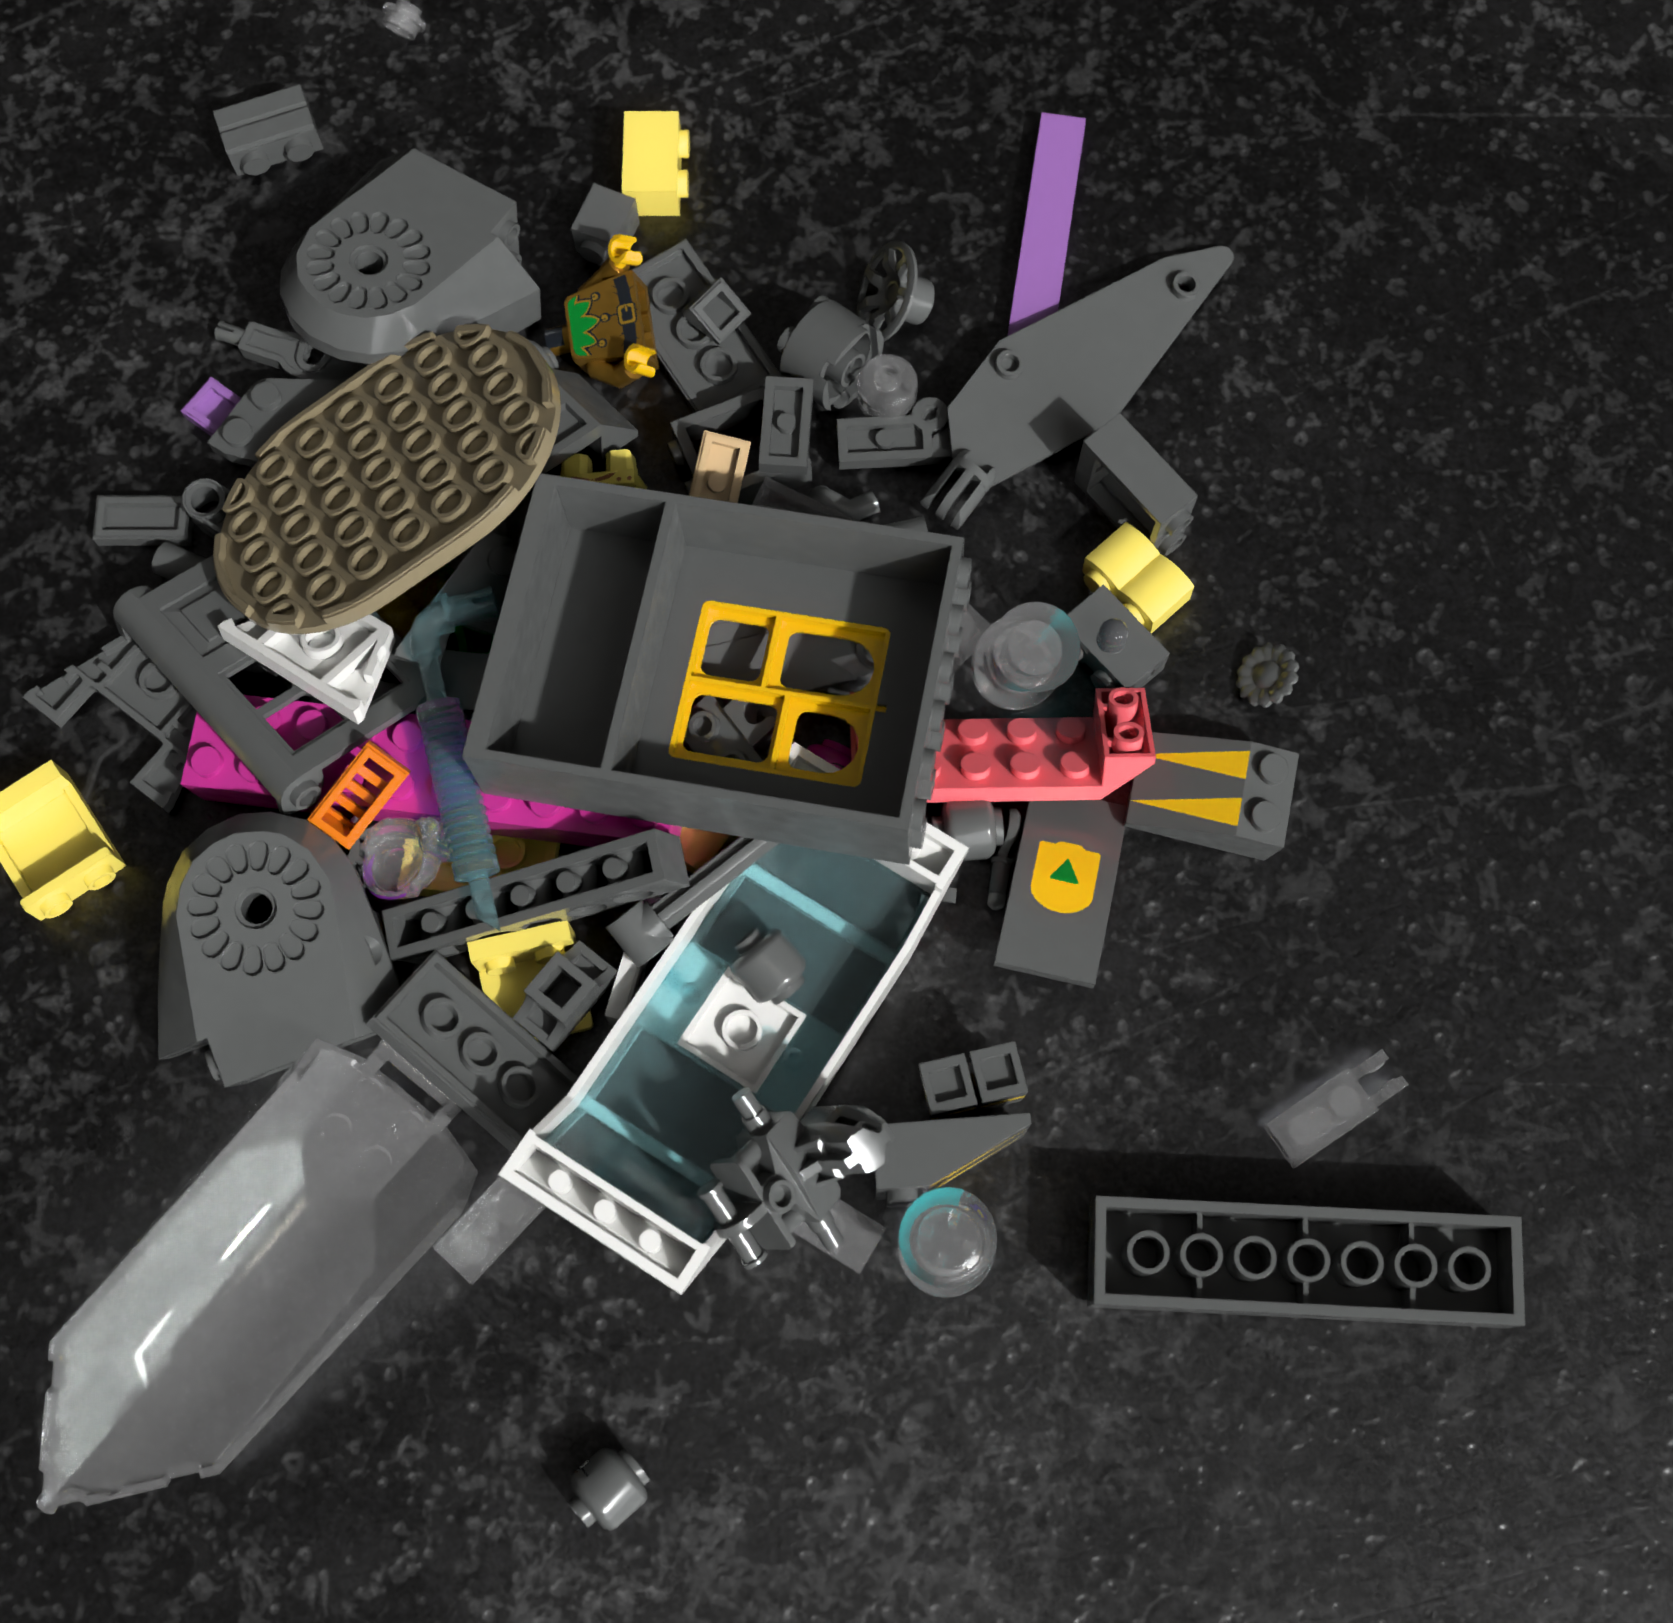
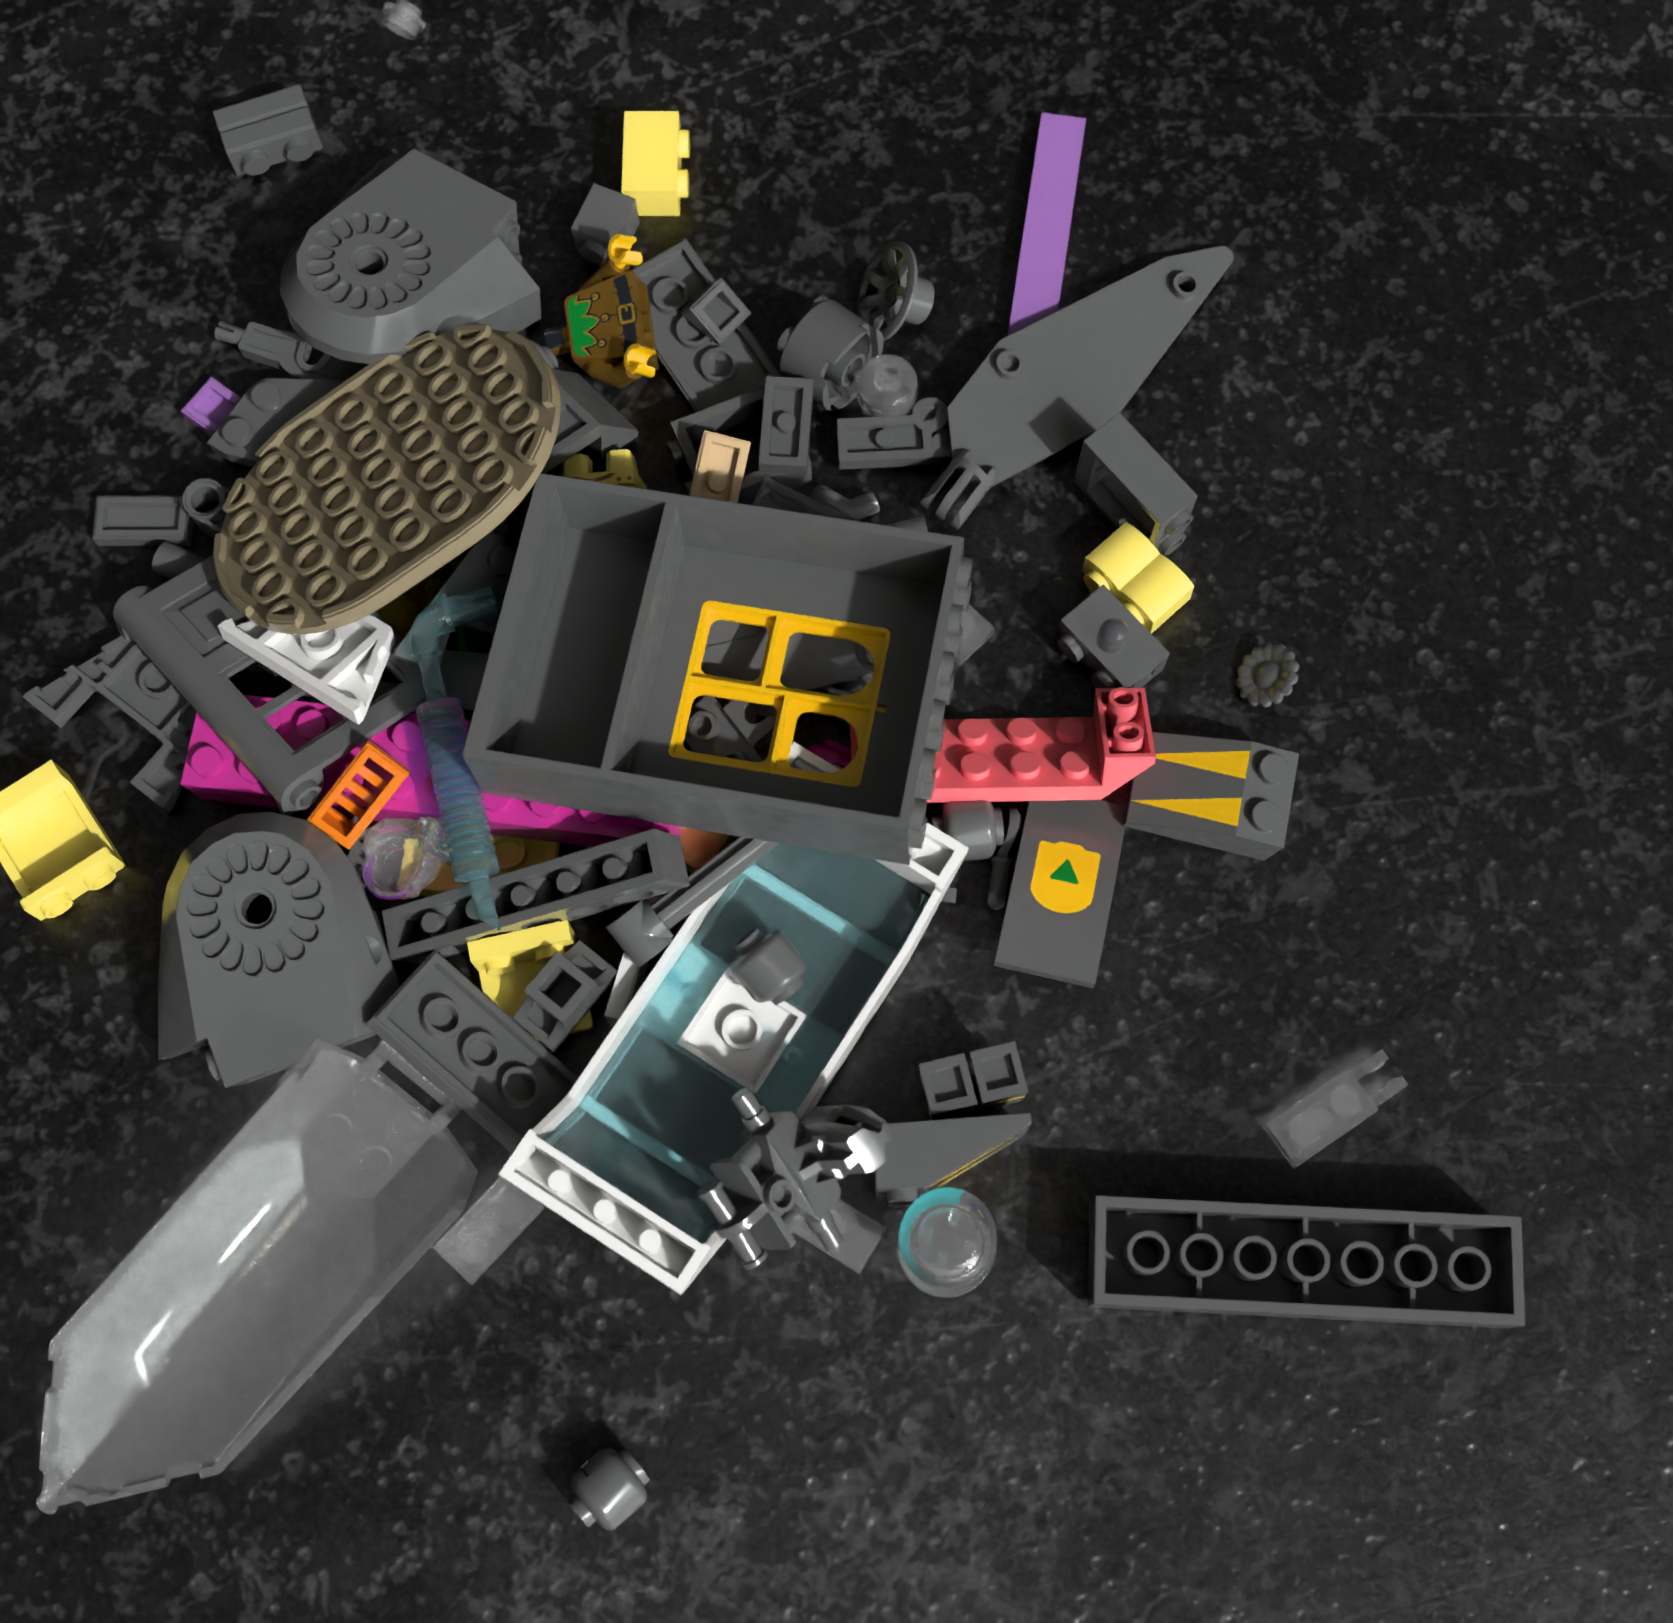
(1025, 655): clear hat -> none

